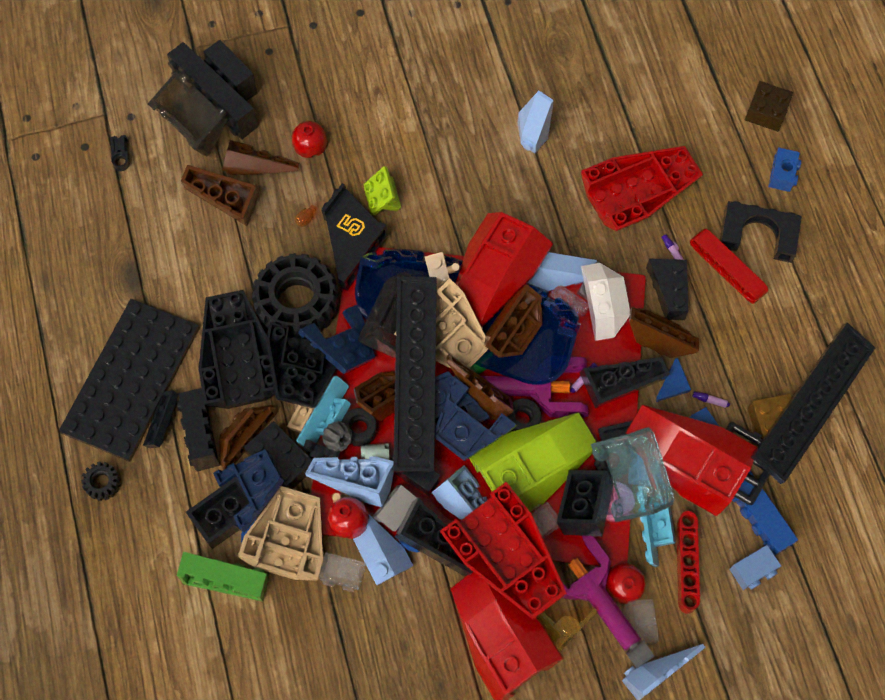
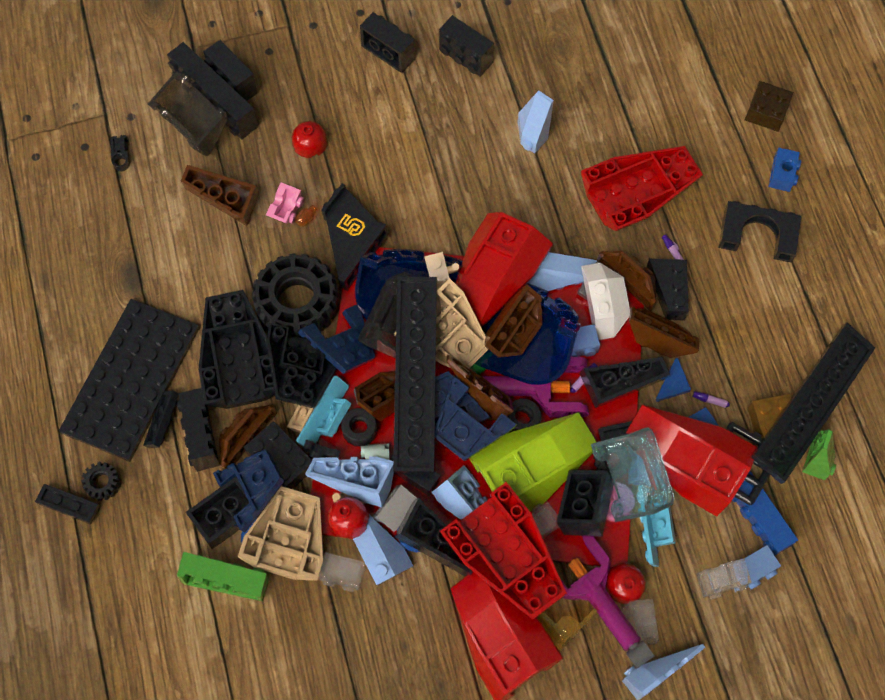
(67, 503): none -> black plate
(243, 160): reddish brown wedge -> none
(286, 204): none -> bright pink cylinder
(337, 436): dark grey piece -> none
(381, 192): lime bracket -> none
(387, 42): none -> black brick
(466, 46): none -> black brick
(572, 299): clear slope -> none
(587, 342): none -> medium blue brick
(638, 279): none -> reddish brown wedge
(683, 570): red beam -> none
(724, 578): none -> clear brick
(729, 266): red beam -> none
(821, 456): none -> bright green wedge

